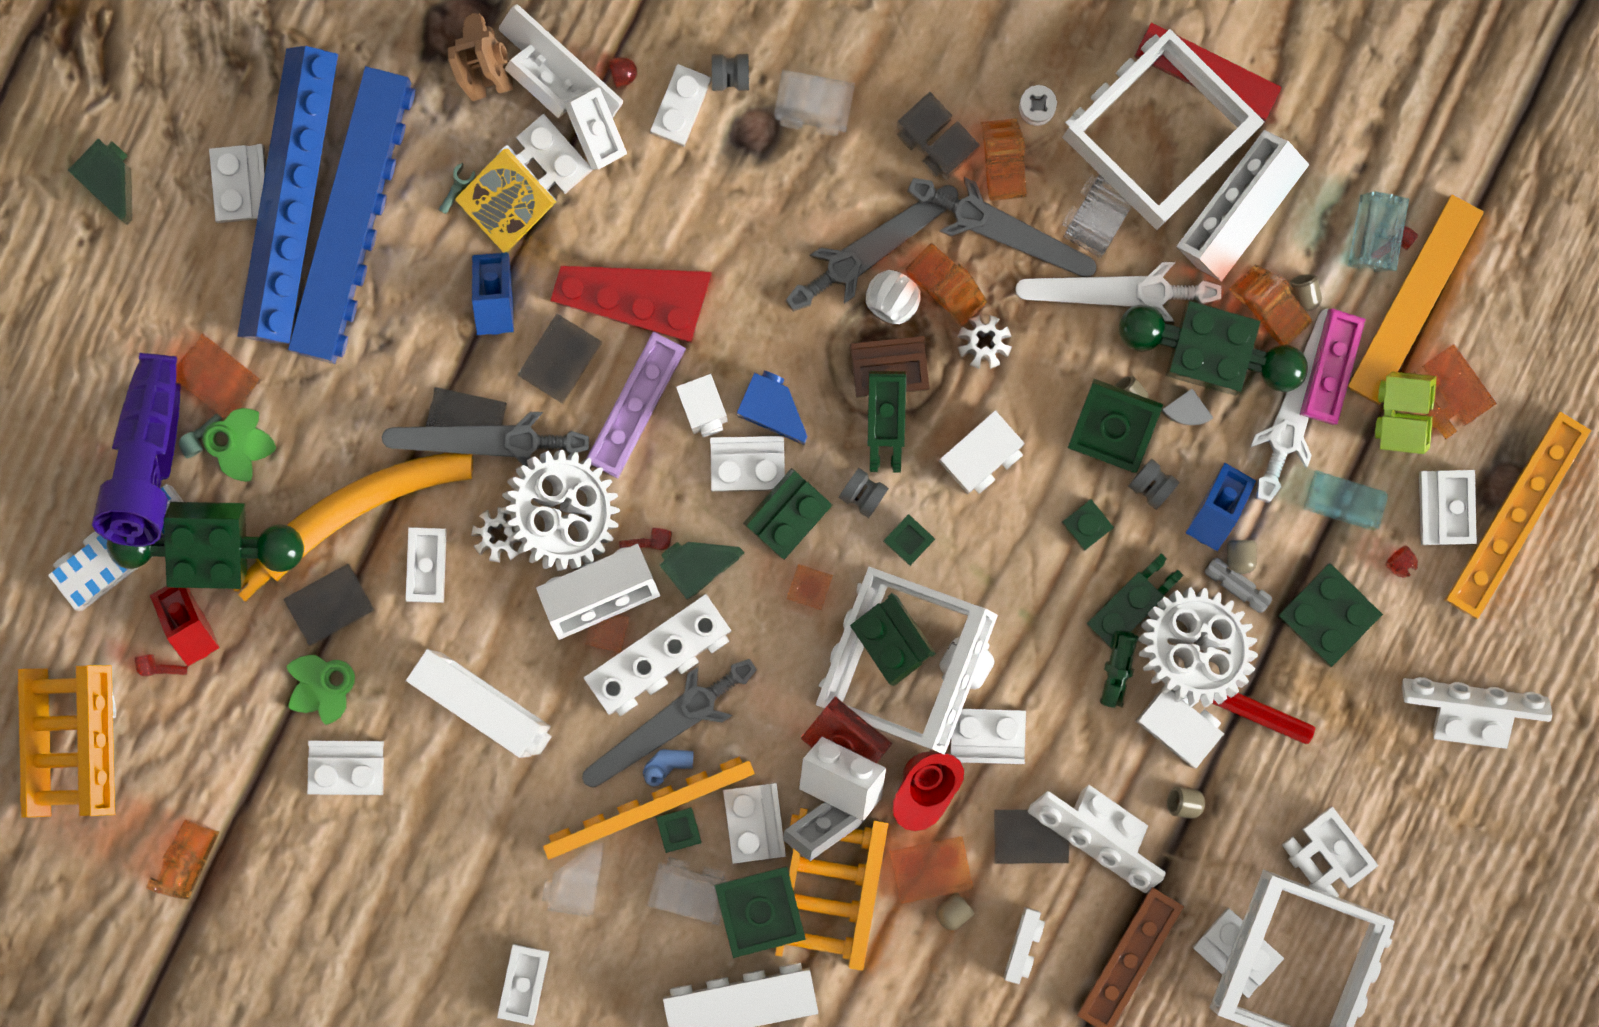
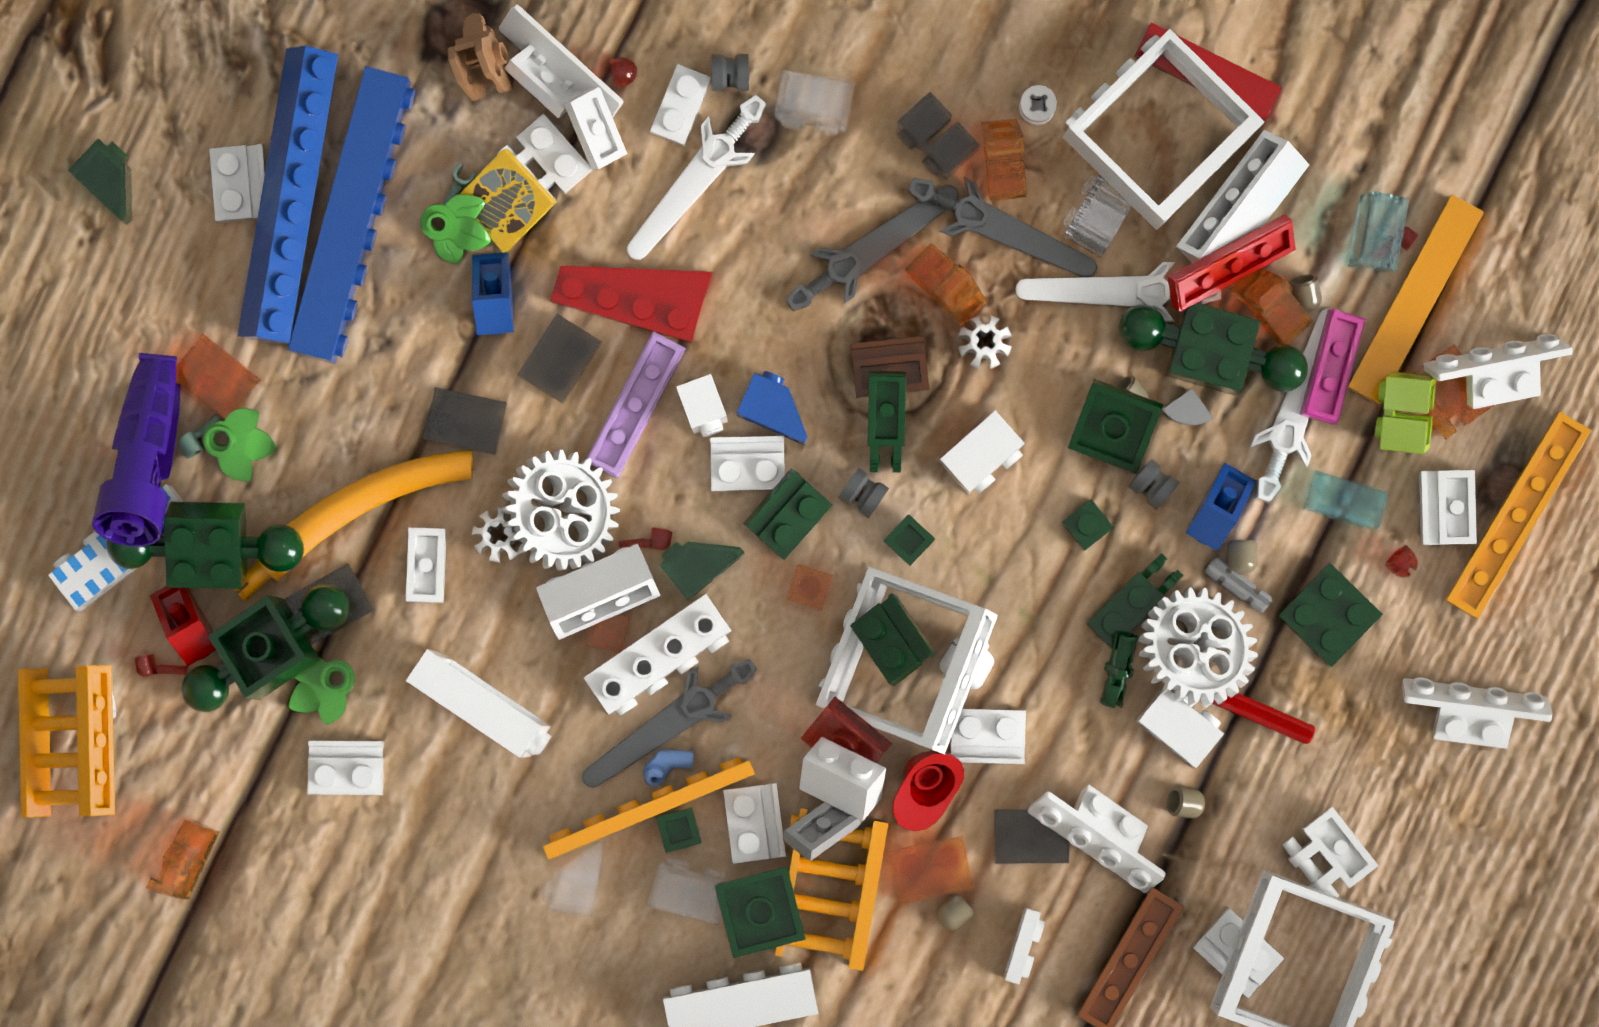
(264, 647): none -> dark green brick
(460, 228): none -> bright green plate
(499, 440): dark grey sword -> none
(523, 984): white plate -> none
(697, 176): none -> white sword
(893, 297): white piece -> none
(1231, 263): none -> red tile
(1500, 372): none -> white bracket

